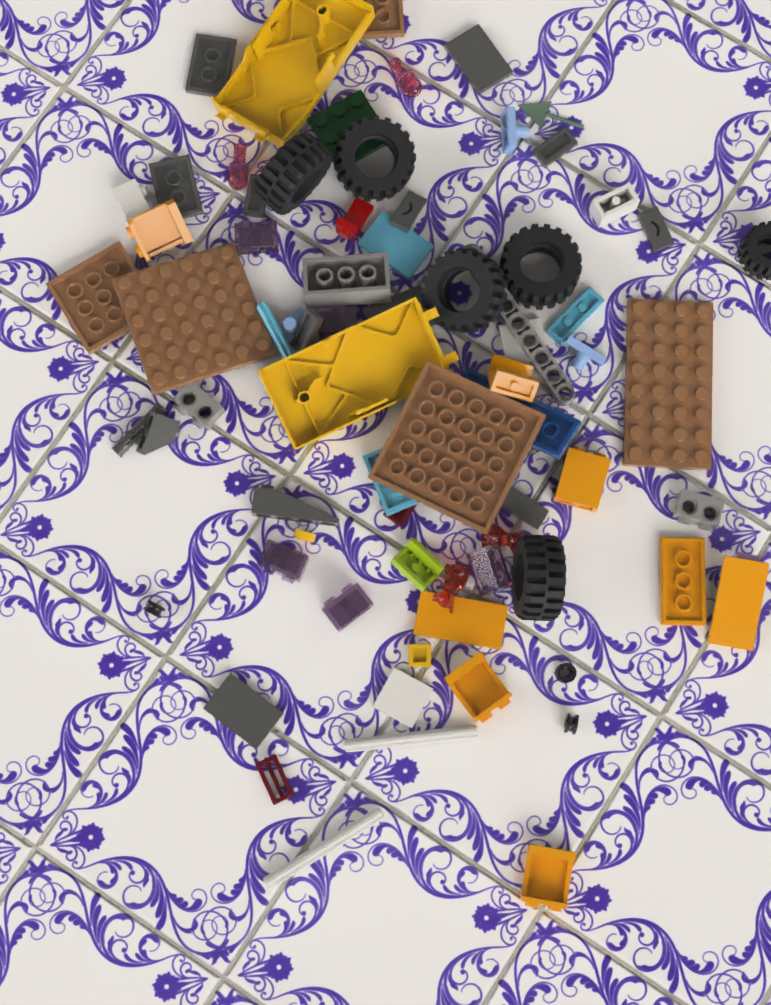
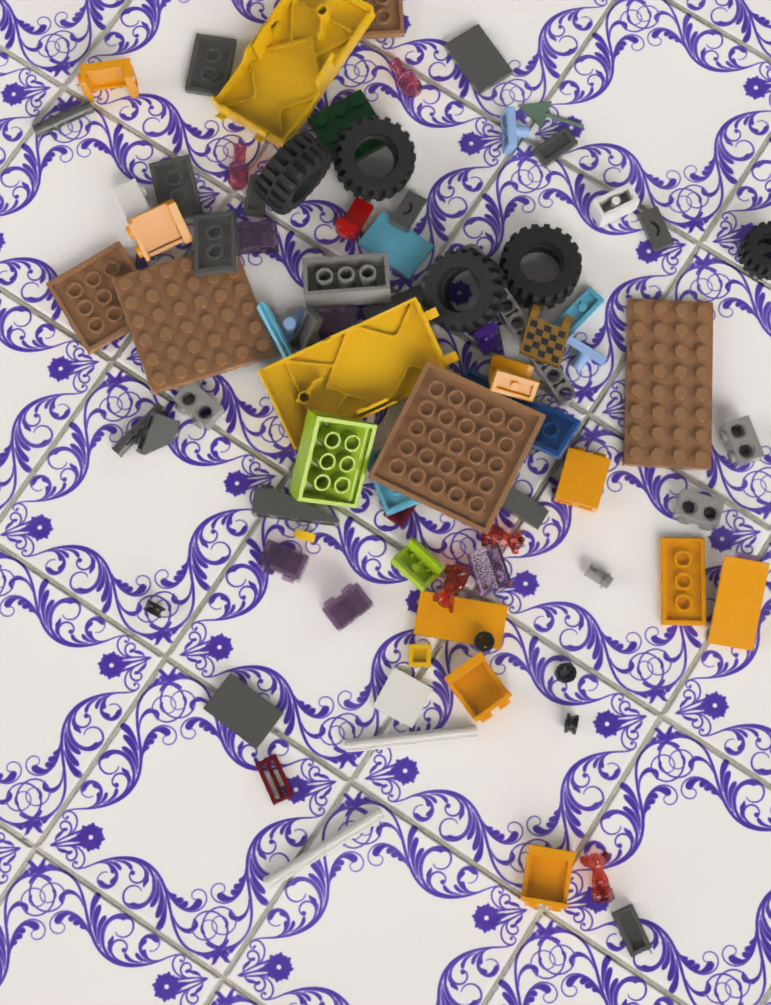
(63, 118): none -> dark grey pin
(106, 76): none -> light orange panel
(215, 243): none -> dark grey tile
(332, 459): none -> lime slope
(486, 635): none -> black bush
(487, 339): none -> dark purple bracket
(538, 577): black tyre -> none
(544, 340): none -> pearl gold flag
(599, 576): none -> light grey pin
(601, 889): none -> clear red animal
(631, 930): none -> dark grey tile
(746, 440): none -> light grey brick

